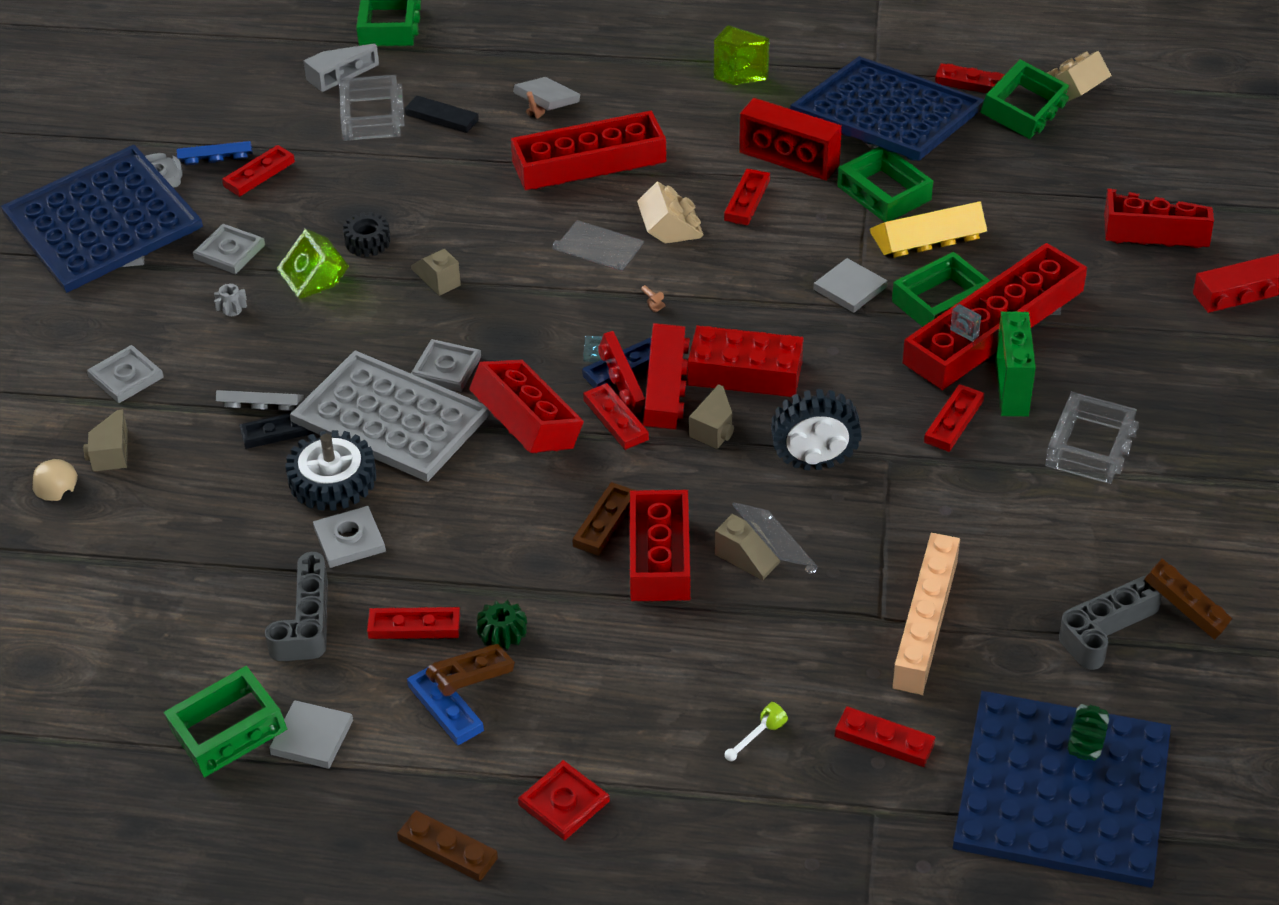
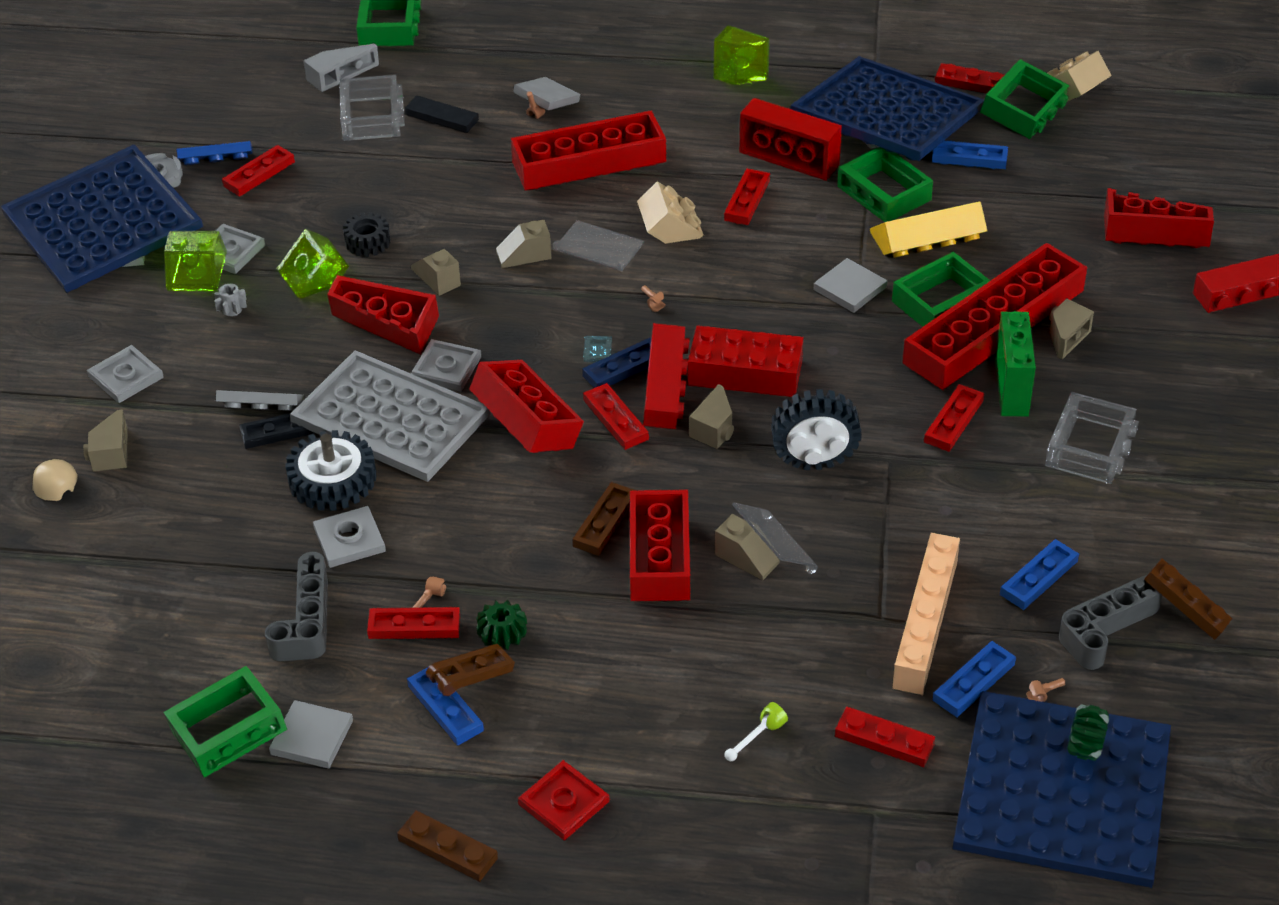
(194, 260): none -> clear neon green slope
(385, 310): none -> red wedge
(433, 586): none -> nougat hand
(525, 245): none -> dark tan slope
(621, 372): red plate -> none
(965, 322): clear light blue plate -> none
(970, 154): none -> blue plate
(973, 678): none -> blue plate
(1038, 690): none -> nougat hand
(1039, 574): none -> blue plate
(1069, 326): none -> dark tan slope

